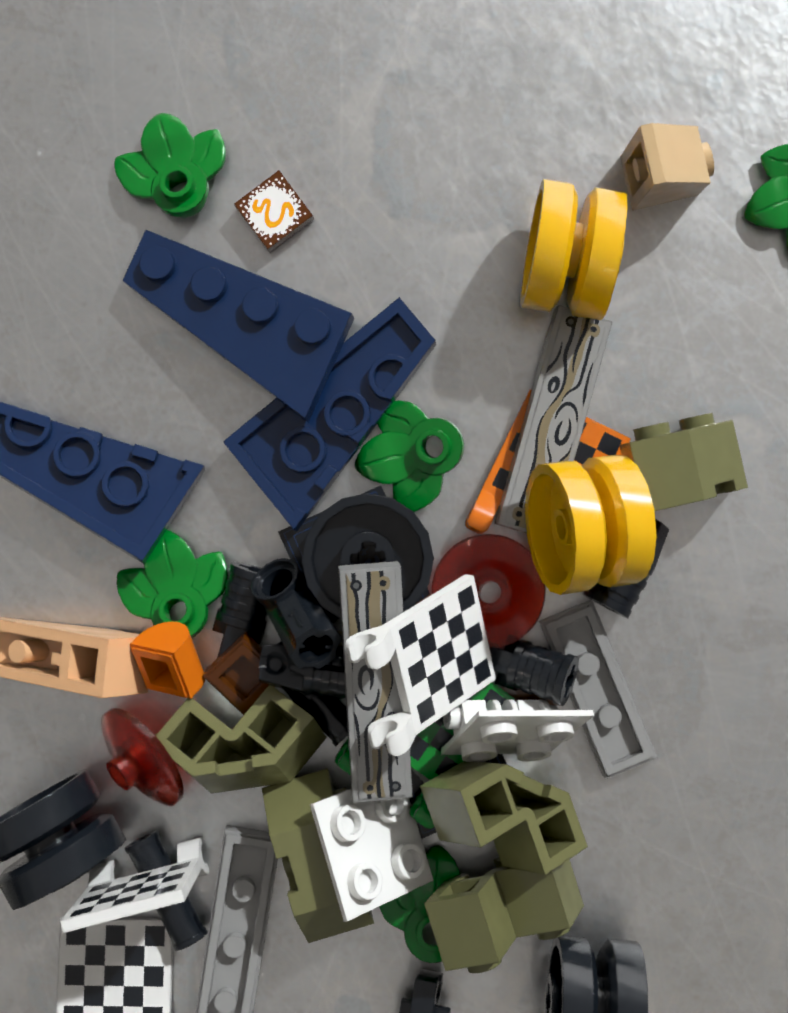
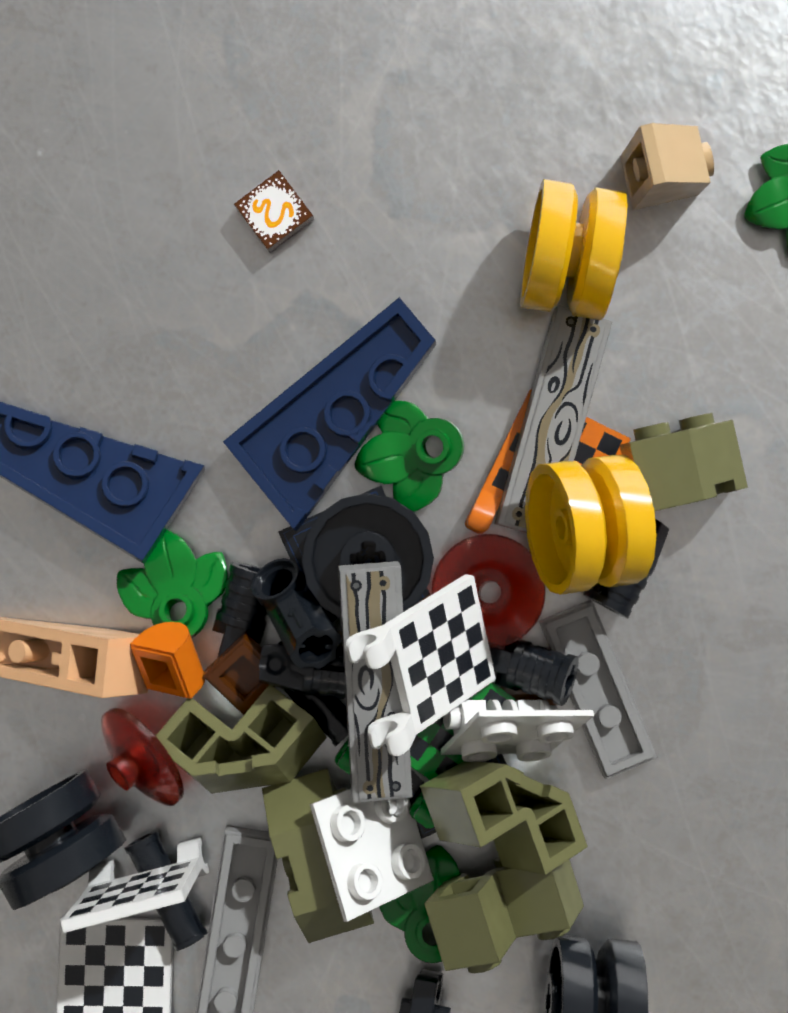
(171, 158): green plate -> none
(256, 324): dark blue wing -> none

